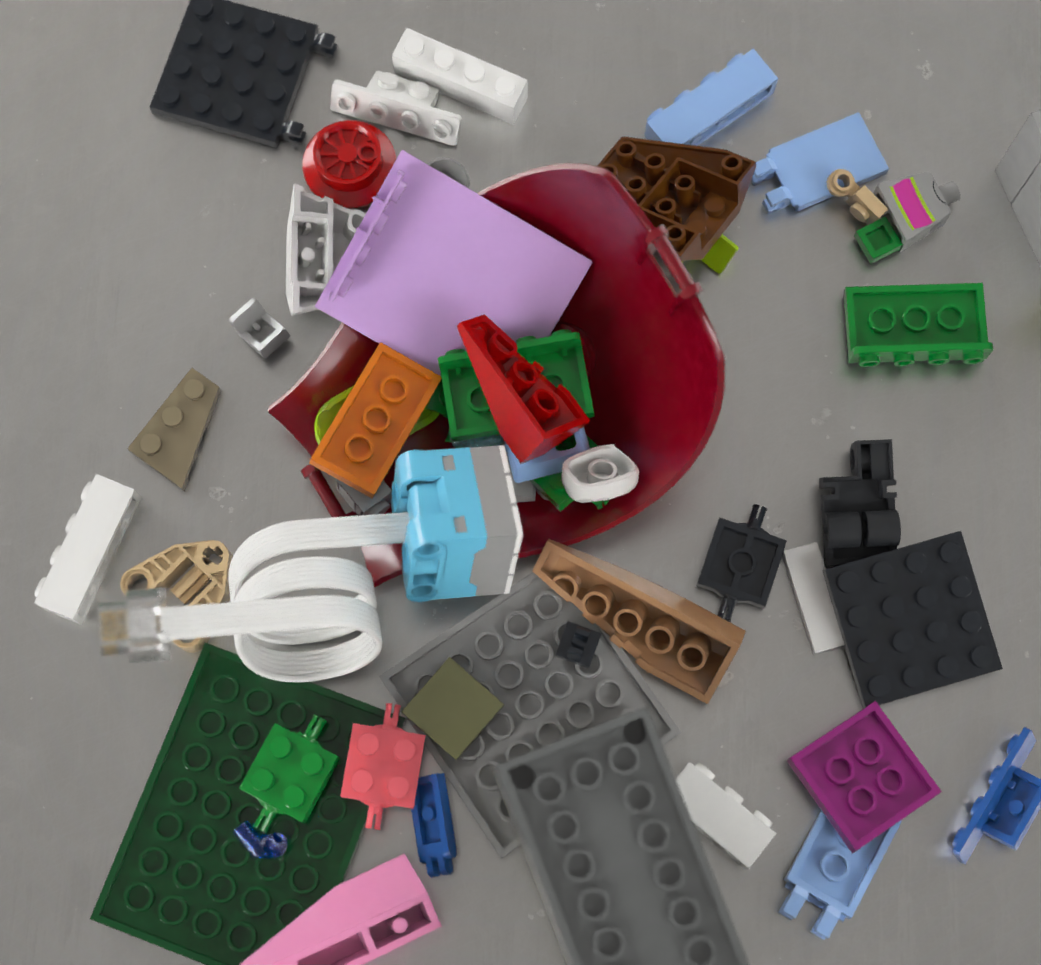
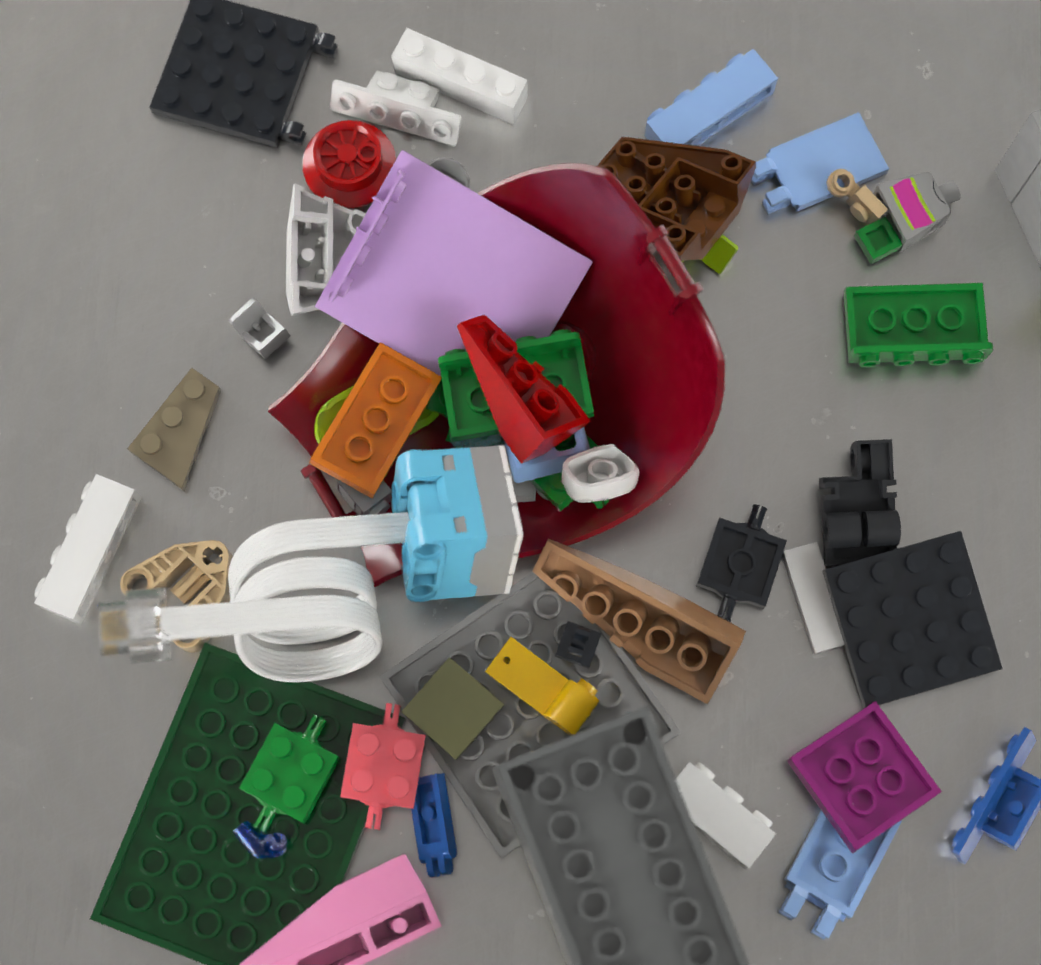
(543, 688): none -> yellow door

